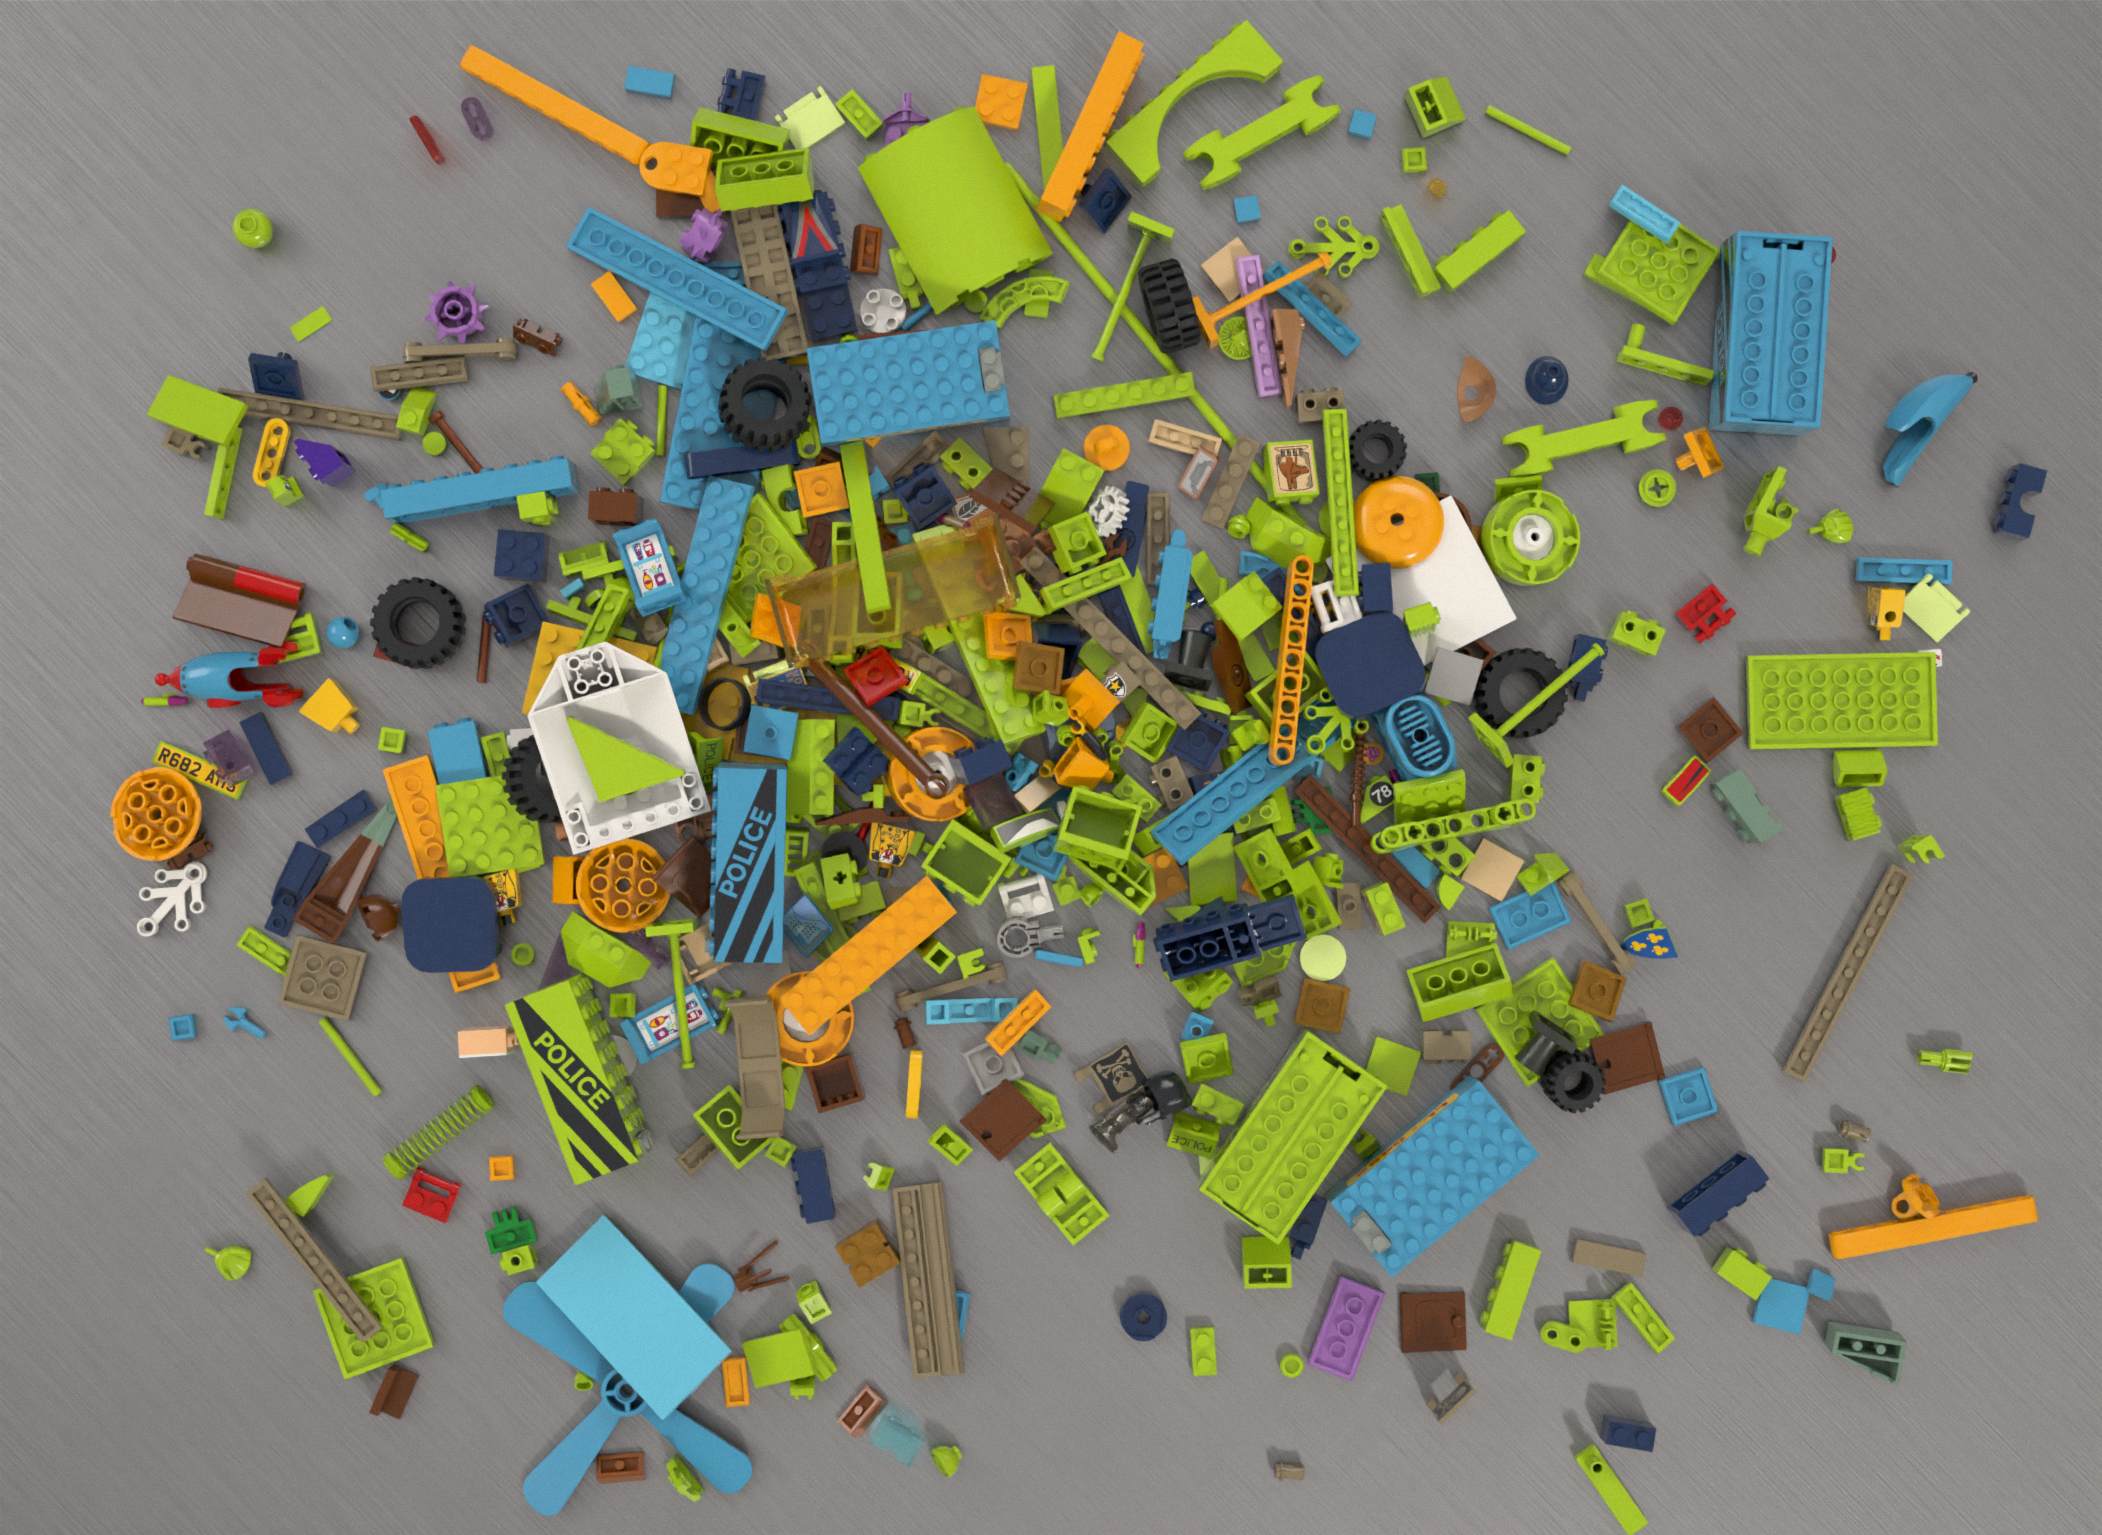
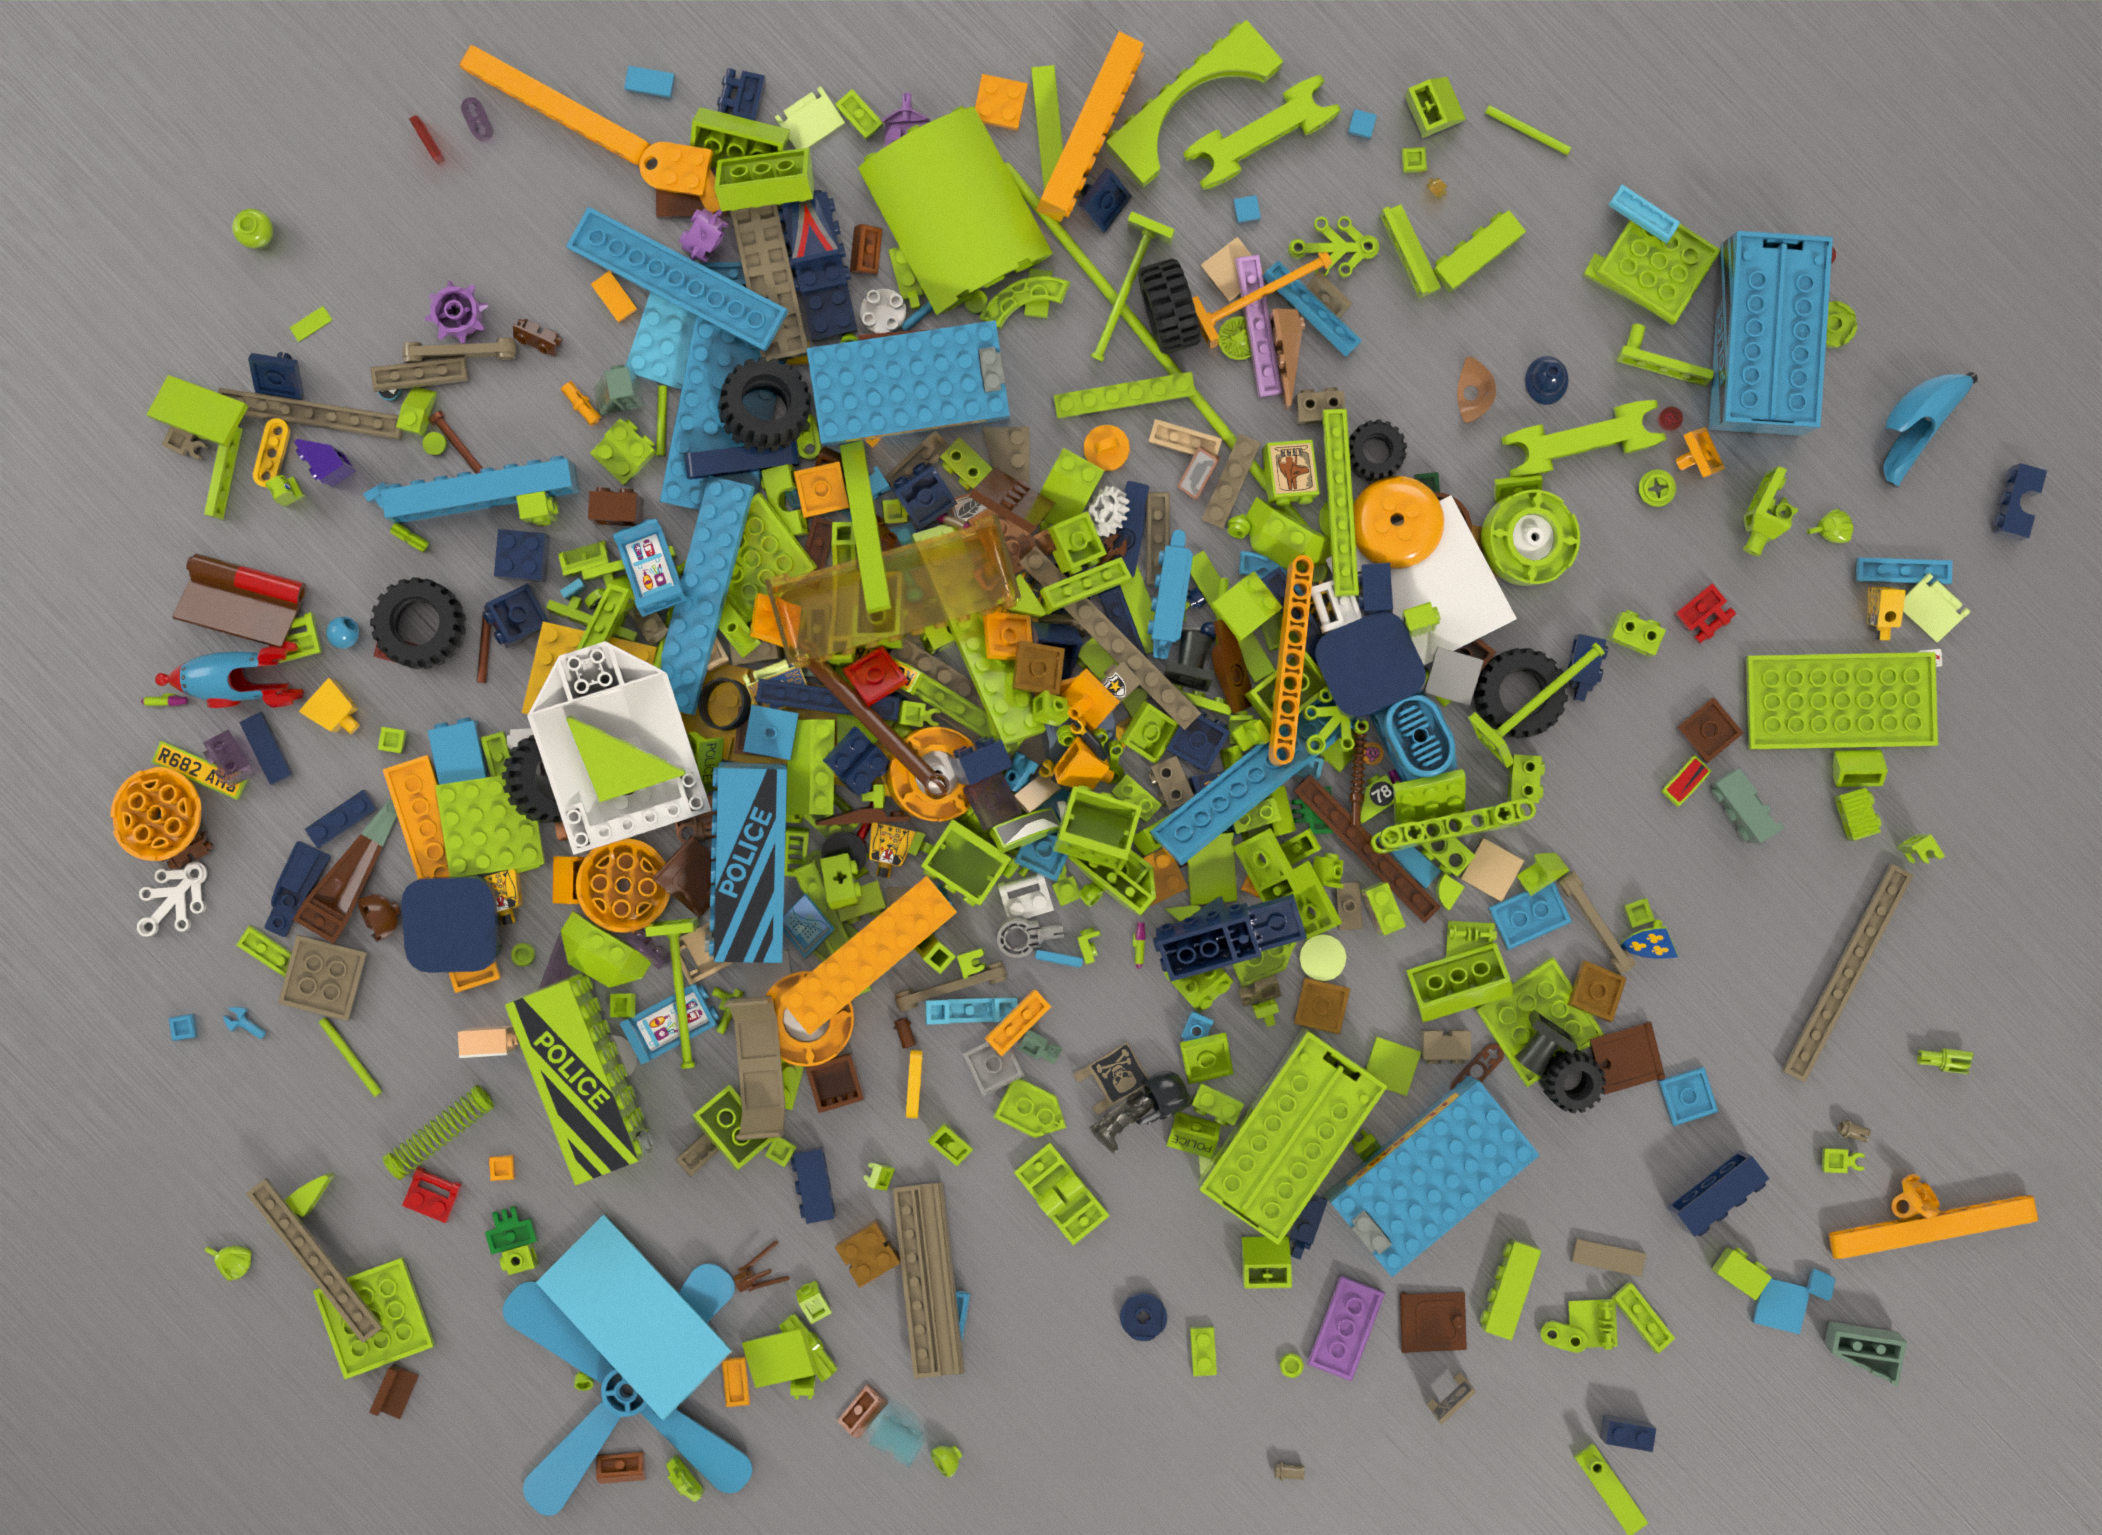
(1002, 1120): reddish brown container -> none
(1840, 324): none -> lime tile

